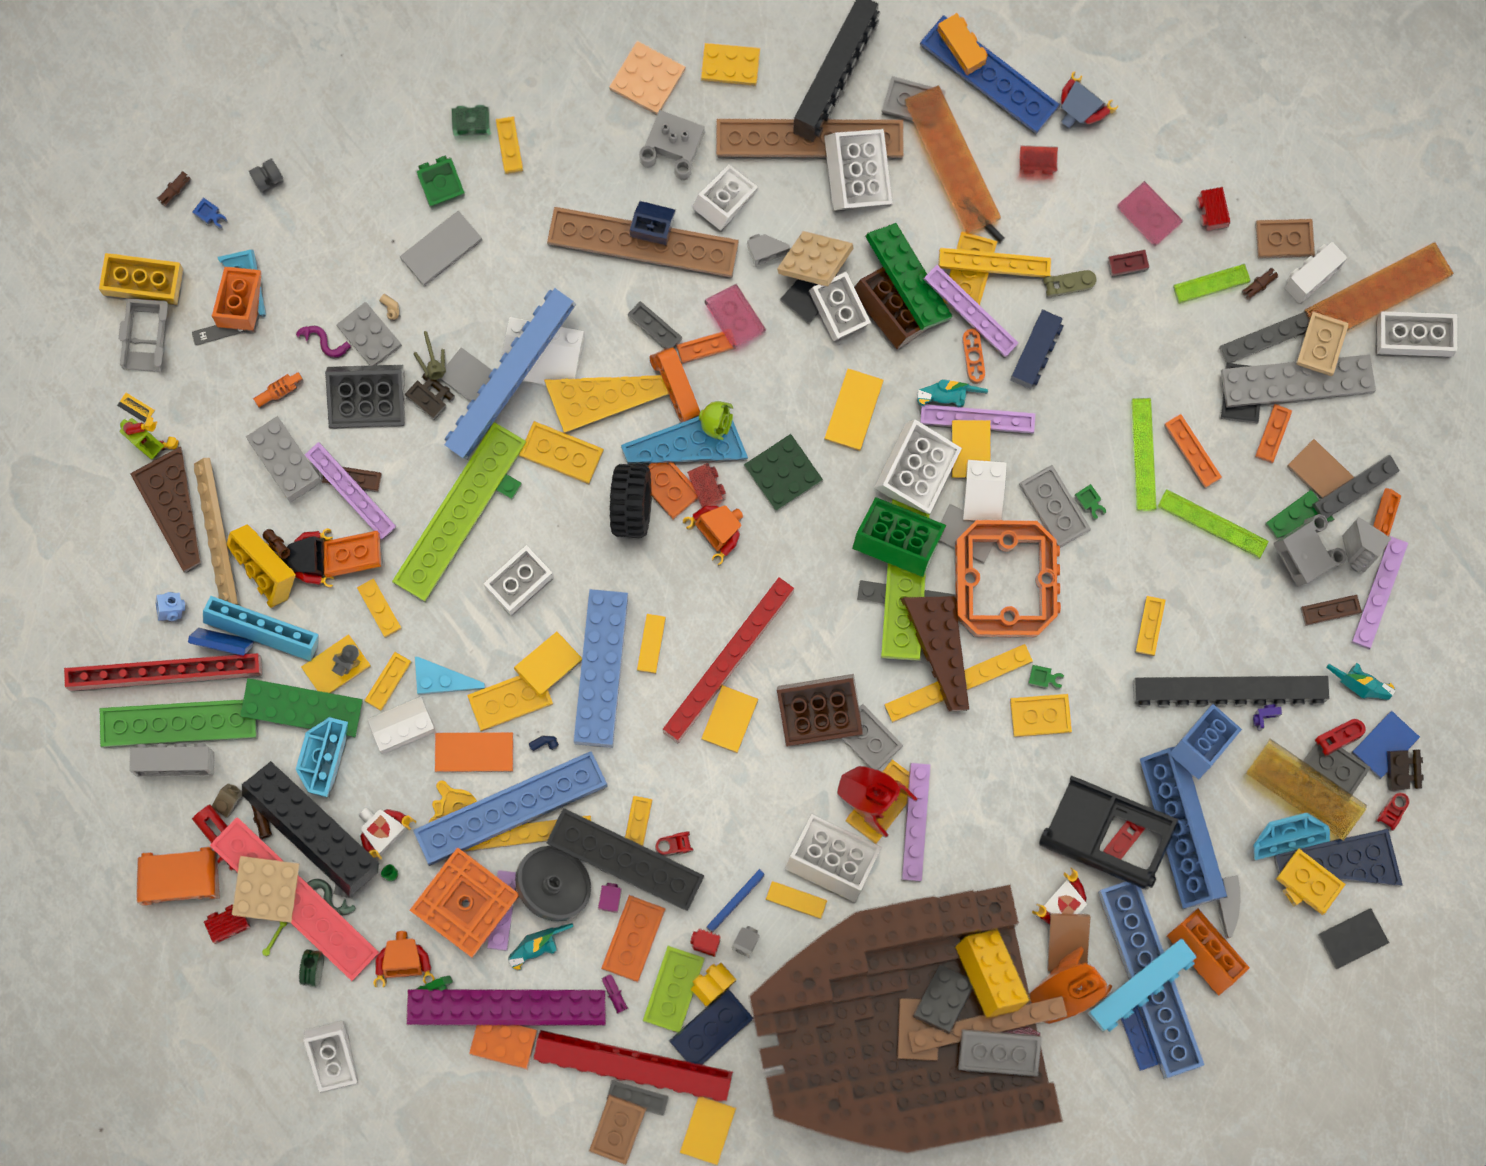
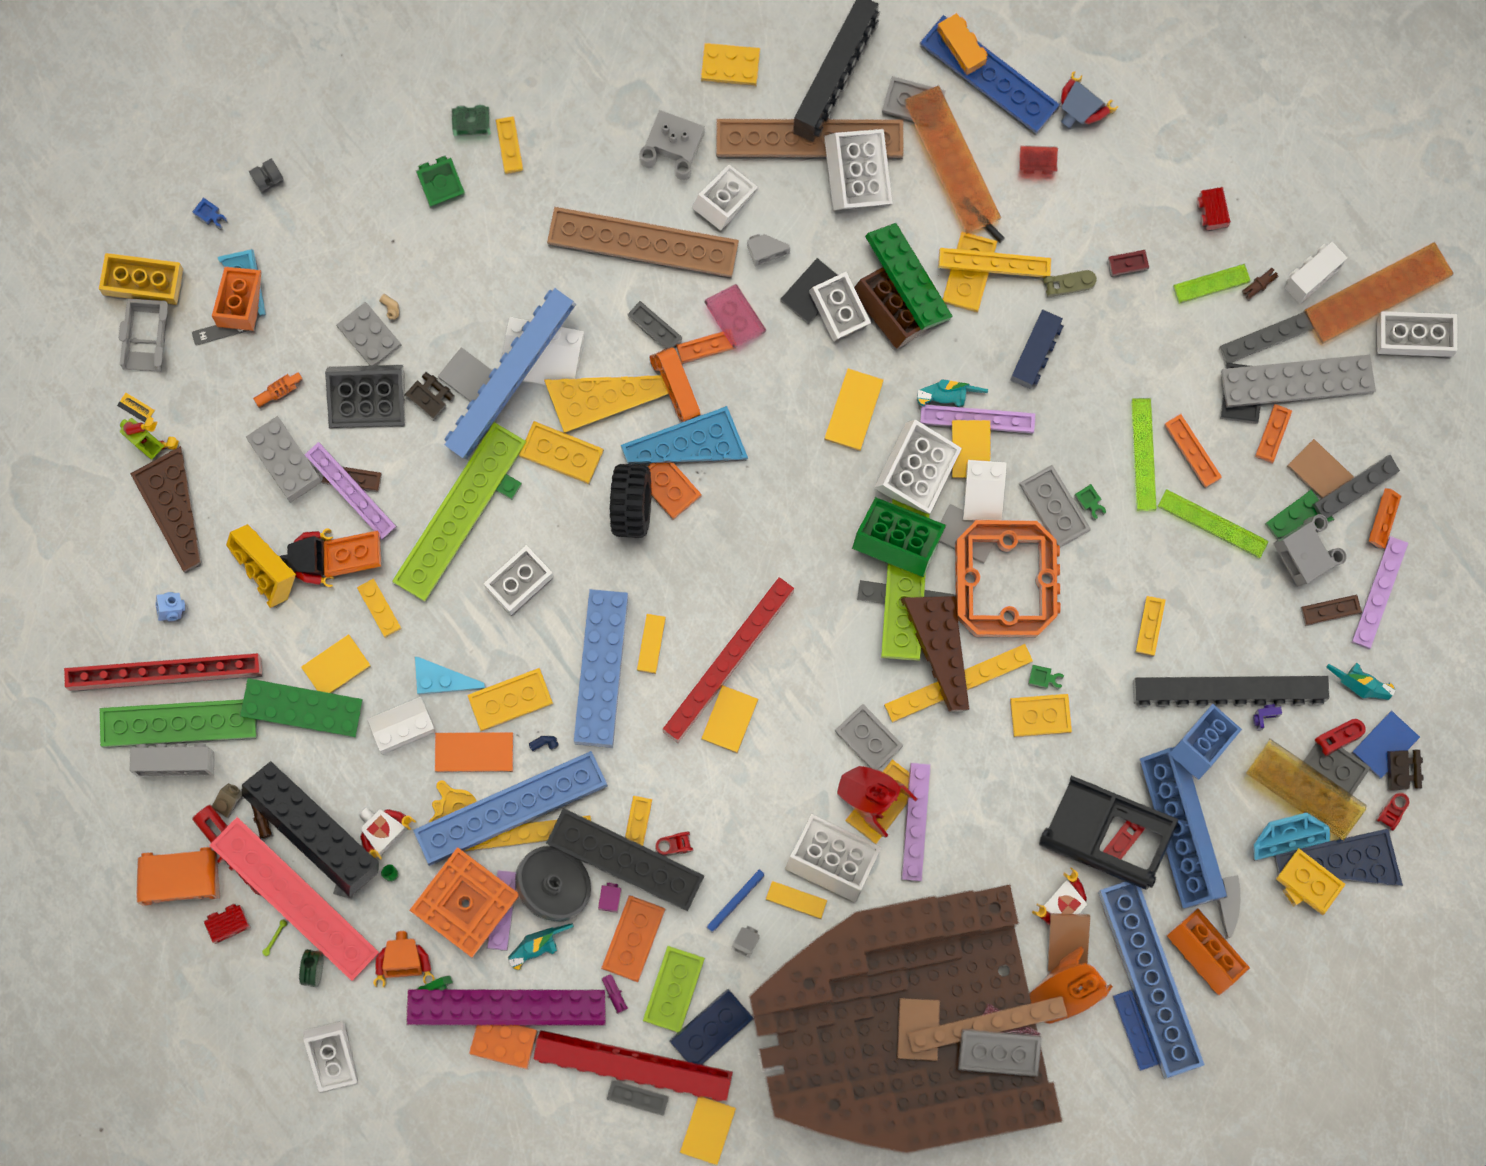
(173, 188): reddish brown pin -> none
(215, 531): tan plate -> none
(220, 641): blue tile -> none
(260, 628): medium azure brick -> none
(265, 889): tan plate -> none
(276, 543): reddish brown pin -> none
(322, 755): medium azure wedge -> none
(335, 353): magenta animal -> none
(344, 909): sand green animal -> none
(346, 660): dark grey hips -> none
(388, 681): yellow tile -> none
(435, 369): olive plant -> none
(441, 248): light grey tile -> none
(548, 663): yellow tile -> none
(617, 1129): medium nougat tile -> none
(647, 77): light nougat plate -> none
(652, 223): dark blue slope -> none
(705, 942): red brick -> none
(706, 484): clear red bracket -> none
(713, 983): yellow brick -> none
(716, 419): lime cylinder -> none
(718, 526): orange torso -> none
(783, 472): dark green plate -> none
(815, 258): tan plate -> none
(819, 710): reddish brown slope -> none
(944, 999): dark grey plate -> none
(970, 311): lavender plate -> none
(977, 342): orange beam -> none
(992, 973): yellow brick -> none
(1140, 986): medium azure brick -> none
(1149, 213): clear pink tile -> none
(1285, 238): medium nougat tile -> none
(1322, 344): tan plate -> none
(1353, 938): black tile -> none
(1363, 544): light grey slope -> none

